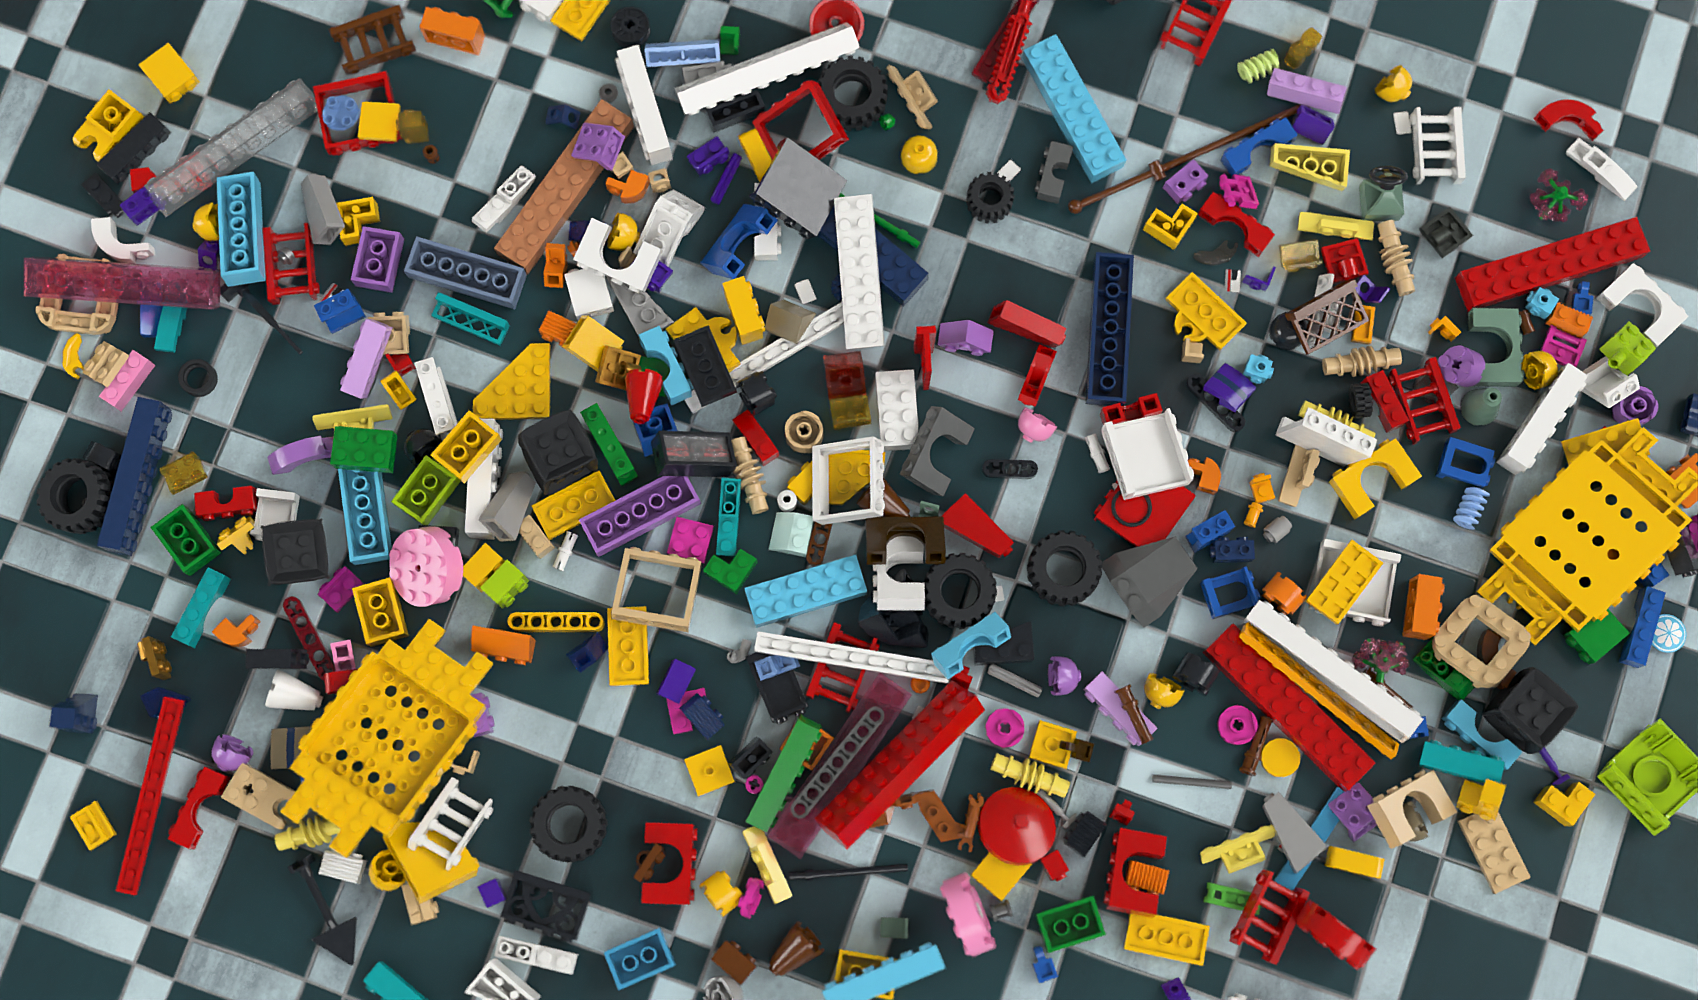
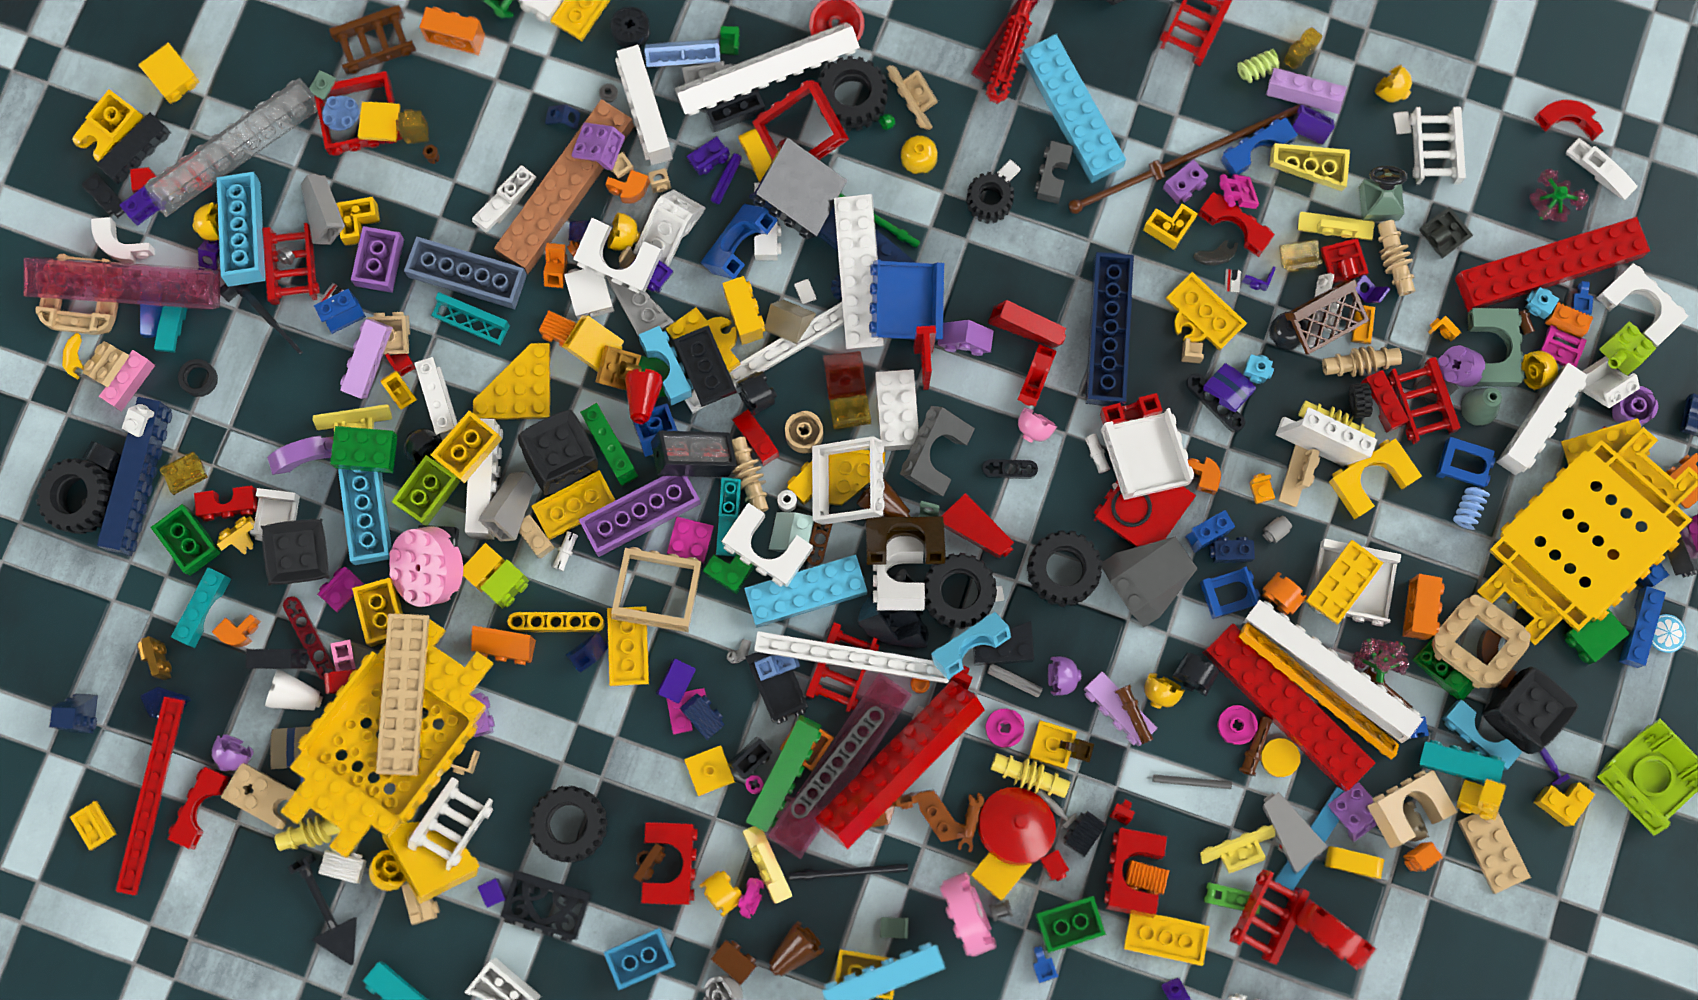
(136, 419): none -> white bracket
(322, 85): none -> sand green bracket
(402, 694): none -> tan plate
(536, 955): white slope -> none
(780, 569): none -> white arch
(906, 298): none -> blue panel
(1253, 514): light orange pin -> none
(1422, 857): none -> orange brick

